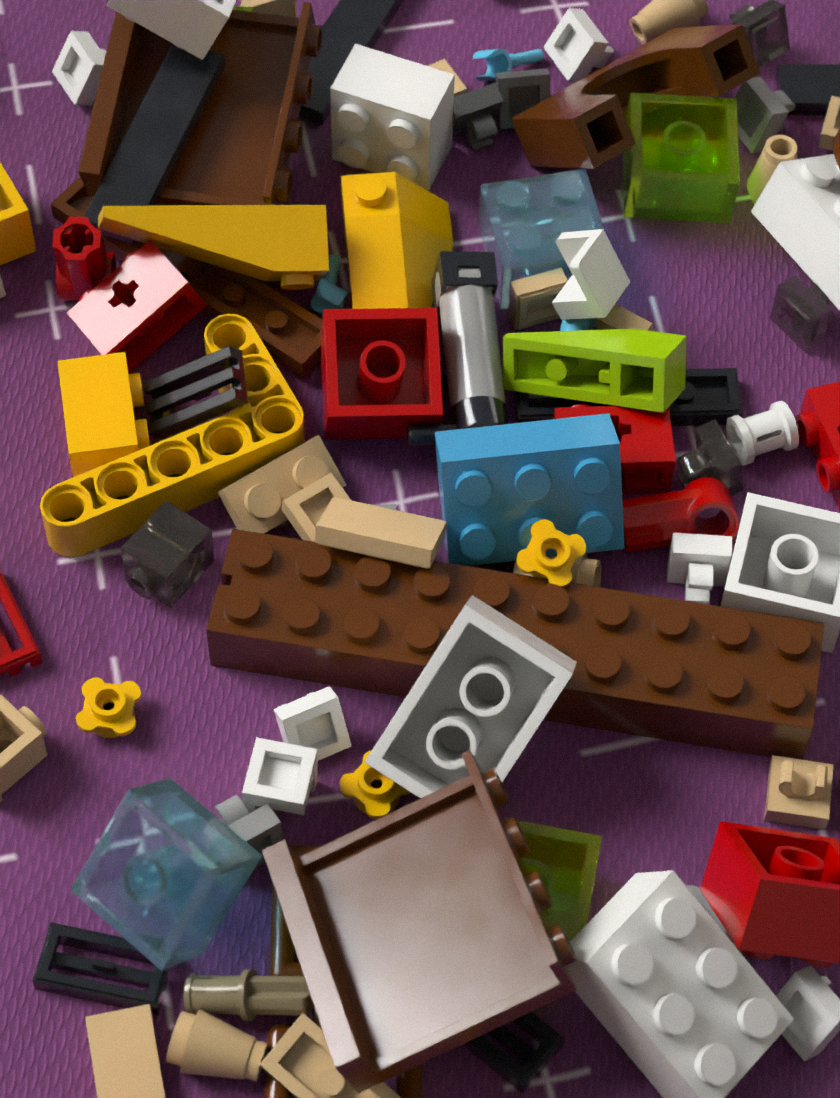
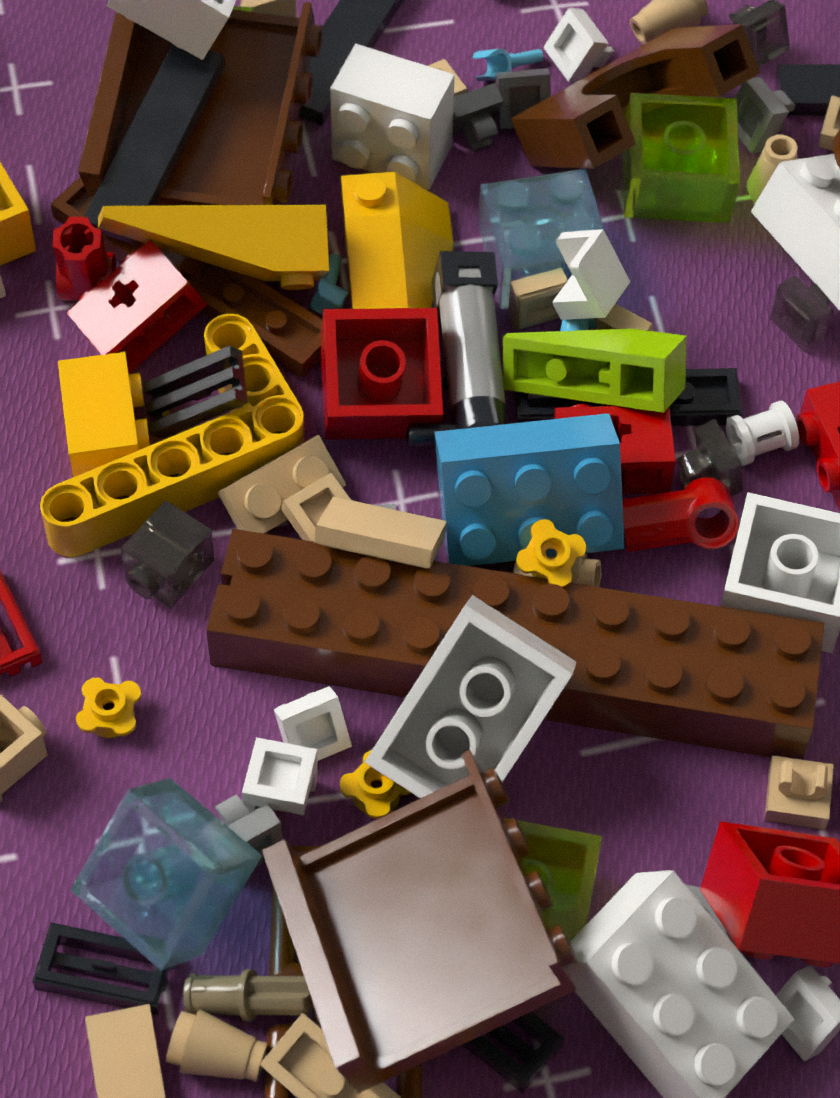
(80, 67): white tile -> none
(699, 563): white tile -> none

